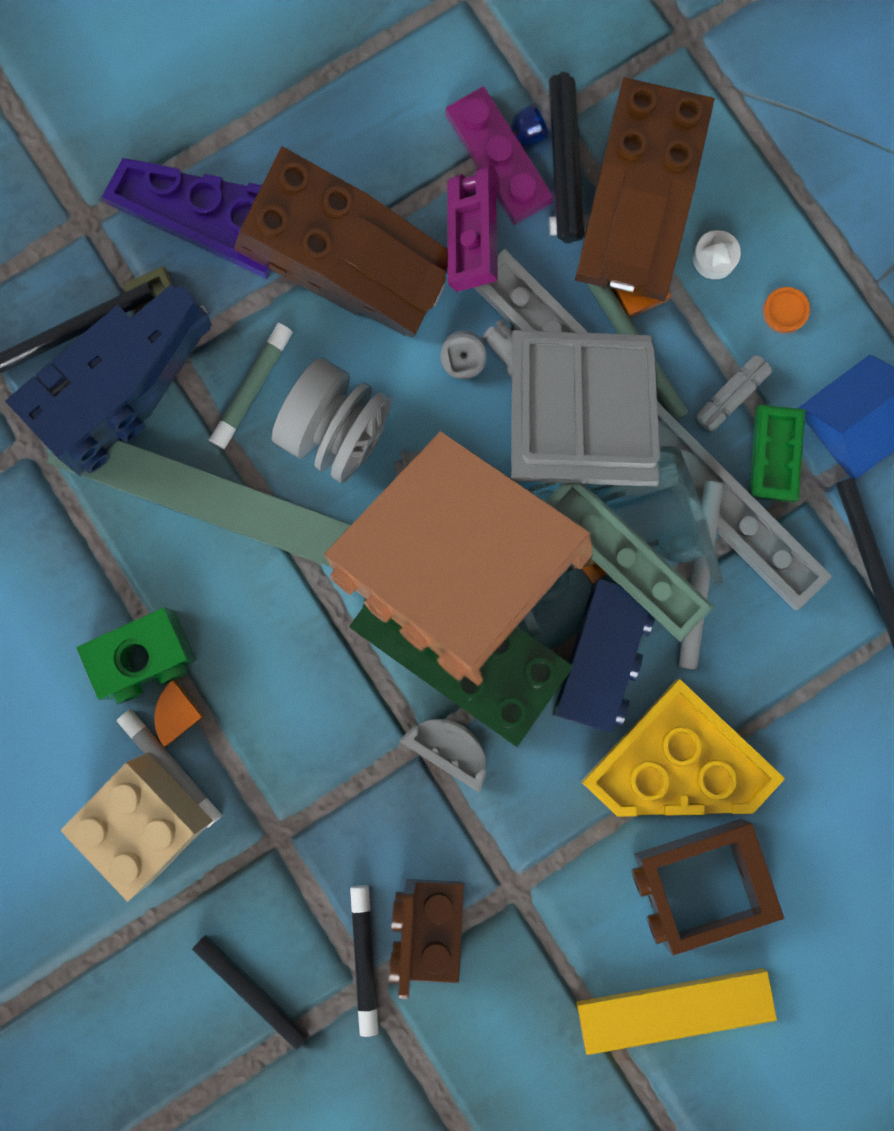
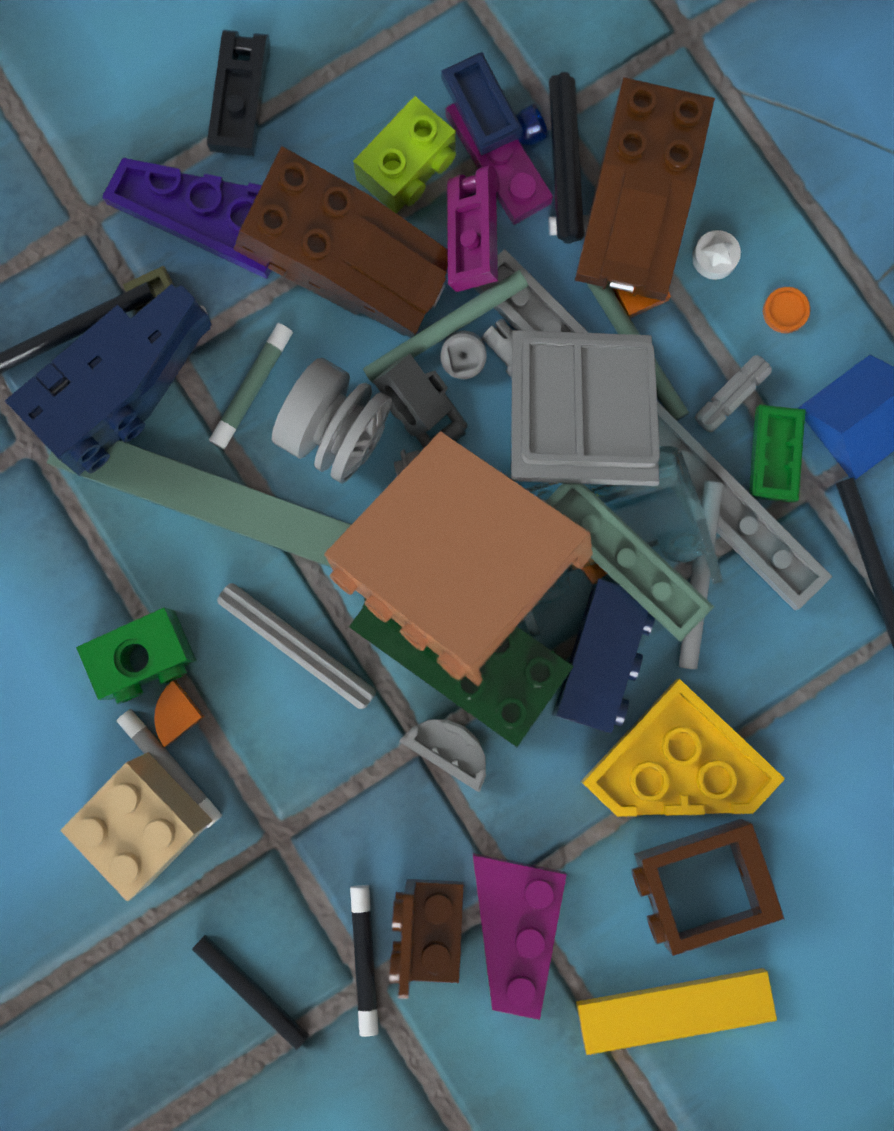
(238, 93): none -> black plate
(296, 646): none -> light grey axle
(406, 155): none -> lime brick
(419, 400): none -> dark grey piece
(449, 323): none -> sand green bar
(481, 103): none -> dark blue tile
(519, 930): none -> magenta wing

